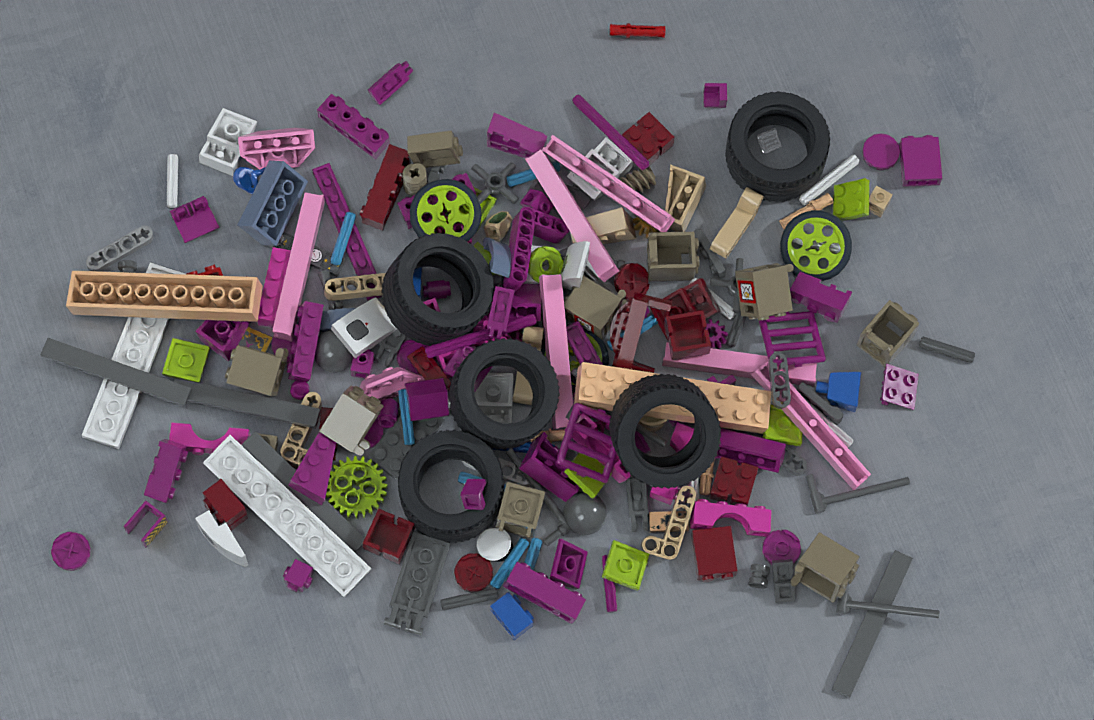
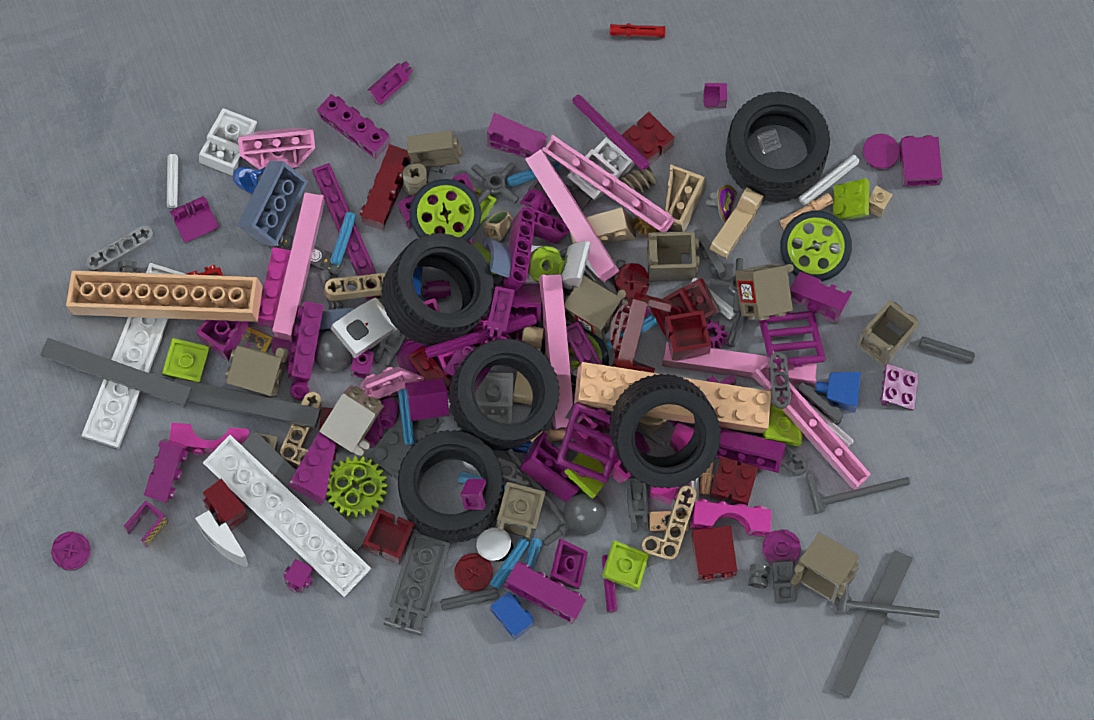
(724, 200): none -> shield

